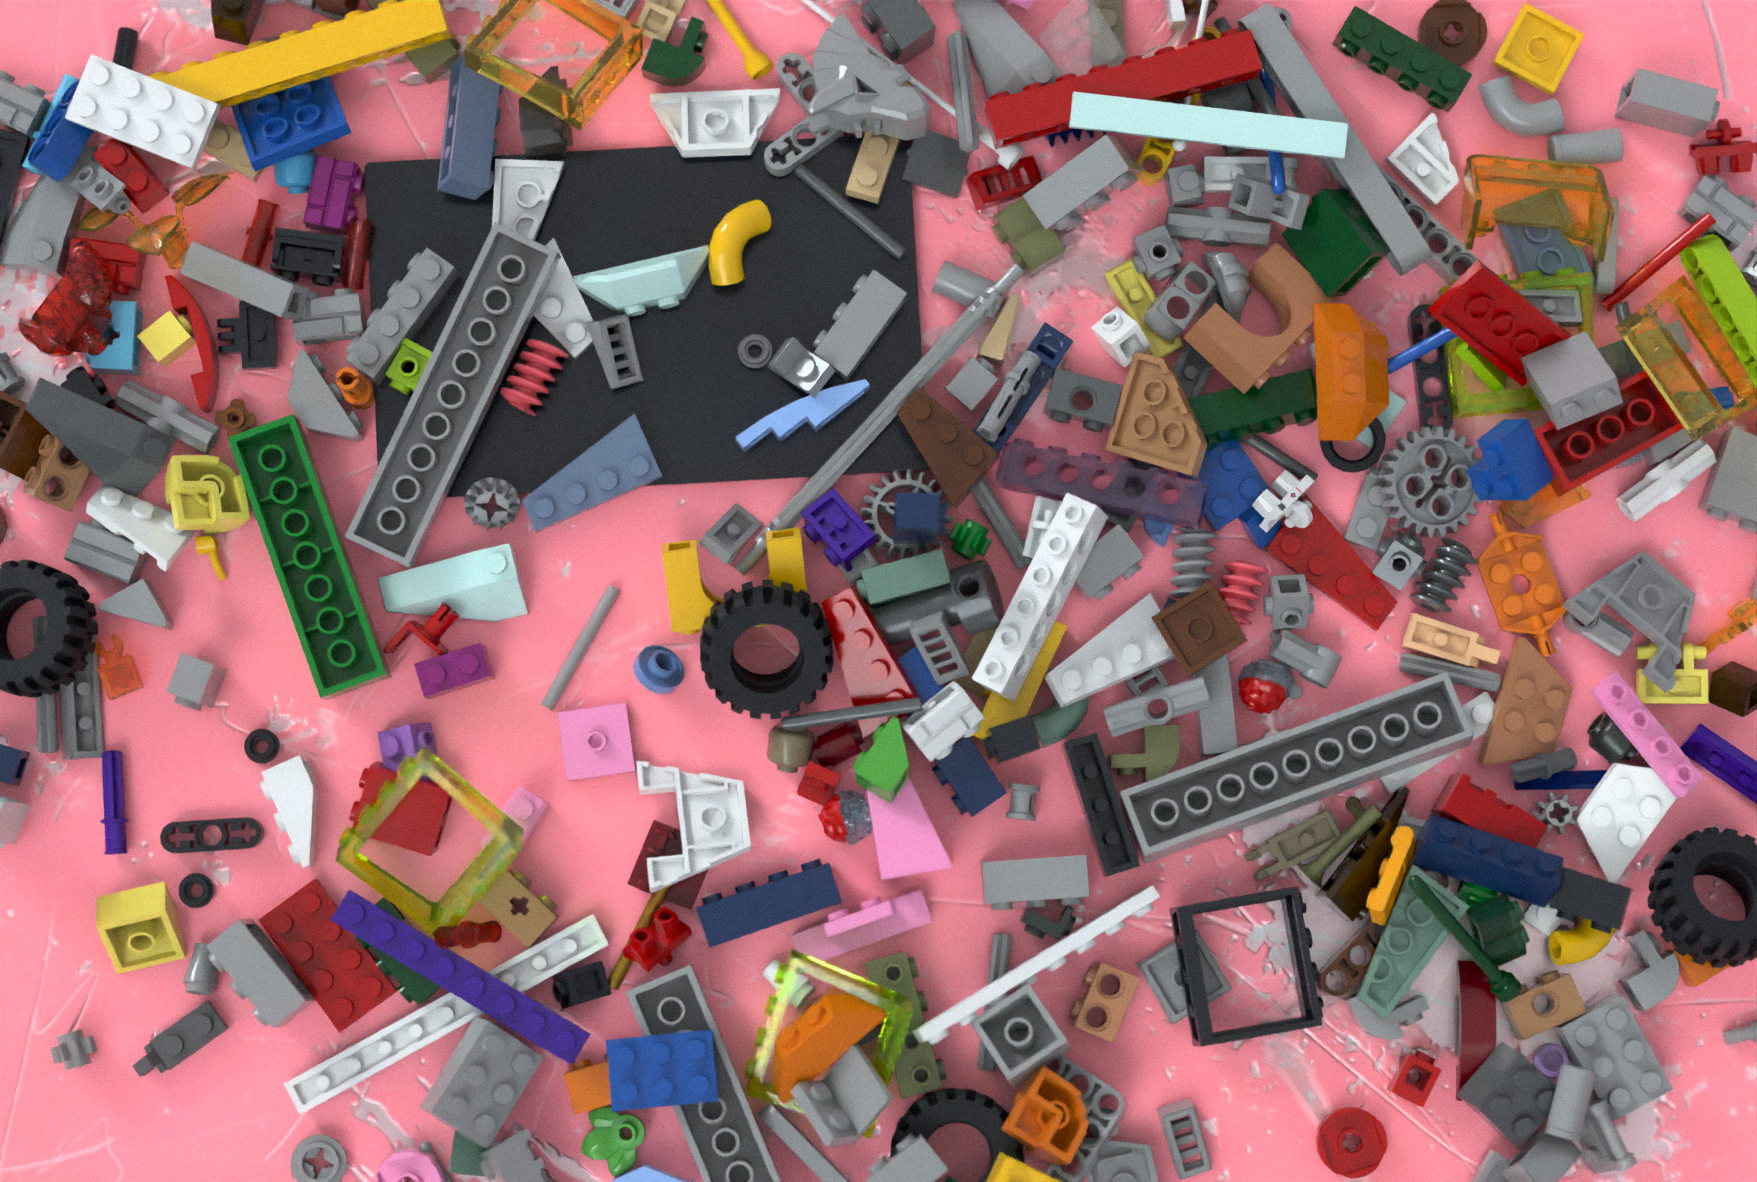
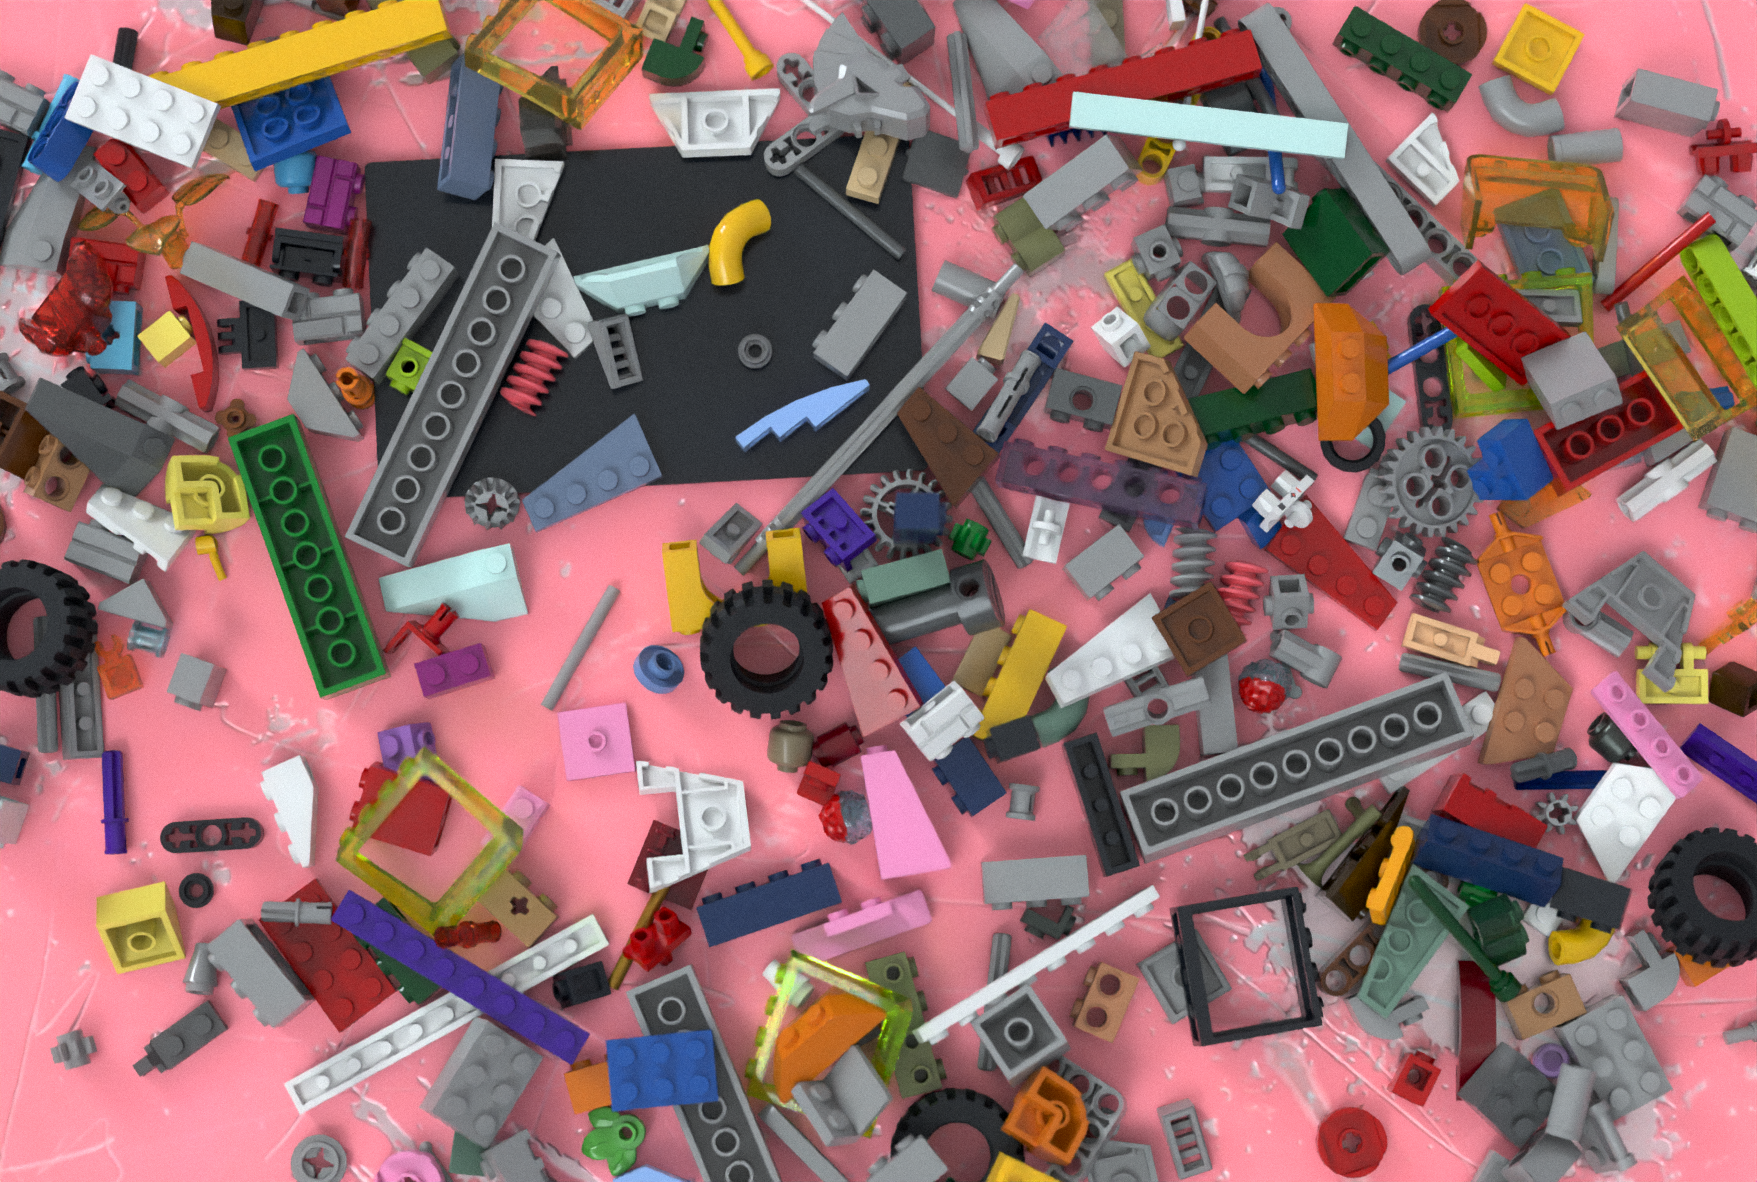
(148, 639): none -> clear light blue bush
(252, 740): black plate -> none
(297, 912): none -> light grey axle
(800, 367): light grey slope -> none
(852, 713): dark grey bar -> none
(886, 763): bright green slope -> none
(931, 623): light grey slope -> none
(1040, 597): white brick -> none

